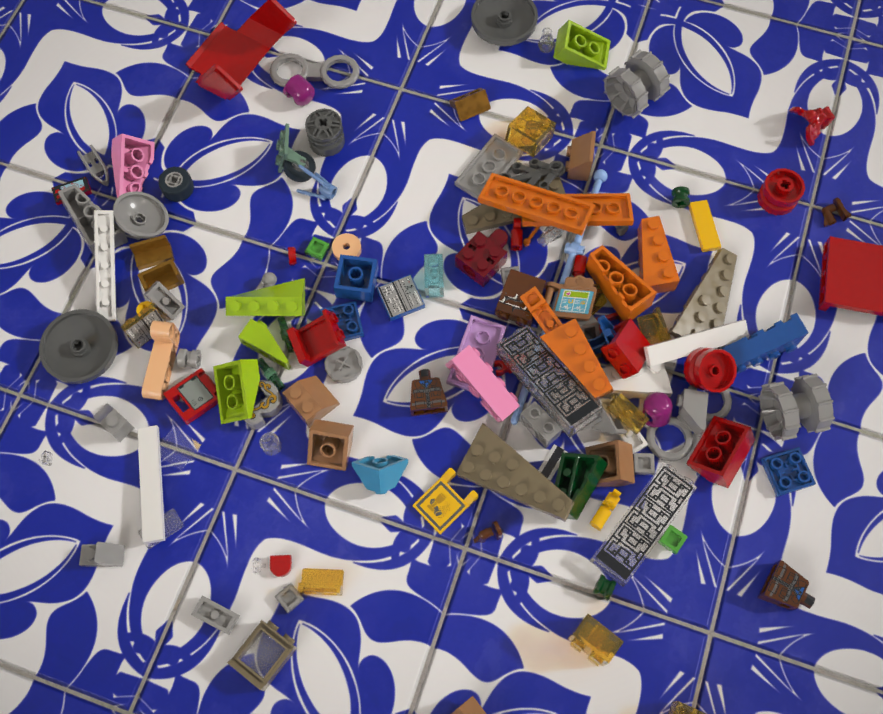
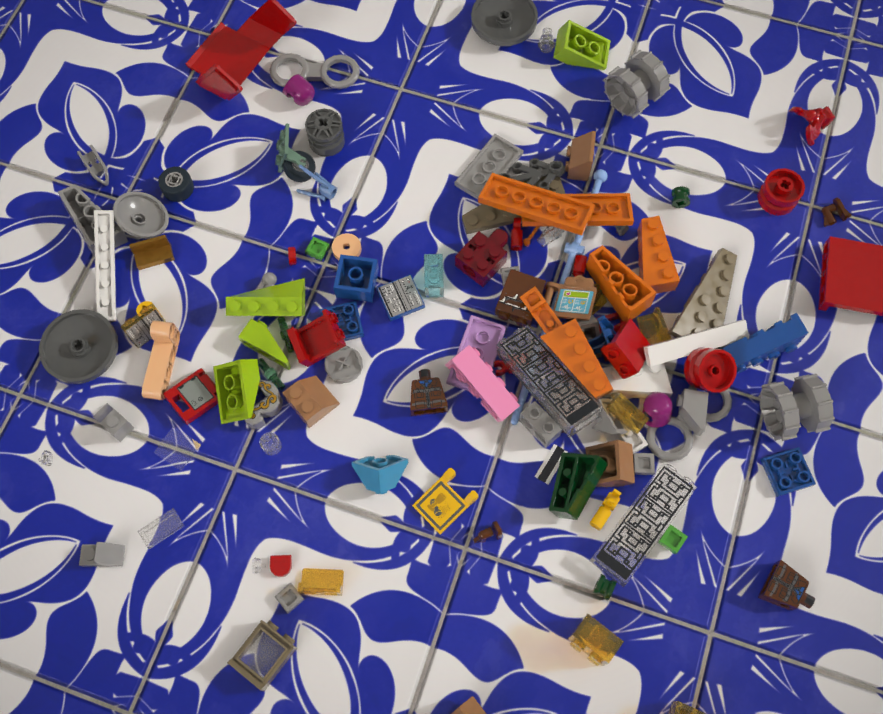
(81, 183): tile -> none
(131, 162): bright pink wedge -> none
(151, 485): white tile -> none
(164, 300): light grey slope -> none
(165, 273): pearl gold panel -> none
(189, 358): light grey wheel -> none
(215, 615): light grey plate -> none
(329, 444): medium nougat slope -> none
(471, 104): pearl gold panel -> none
(504, 471): dark tan wing -> none
(530, 131): clear yellow brick -> none
(704, 226): yellow tile -> none
(721, 450): red slope -> none

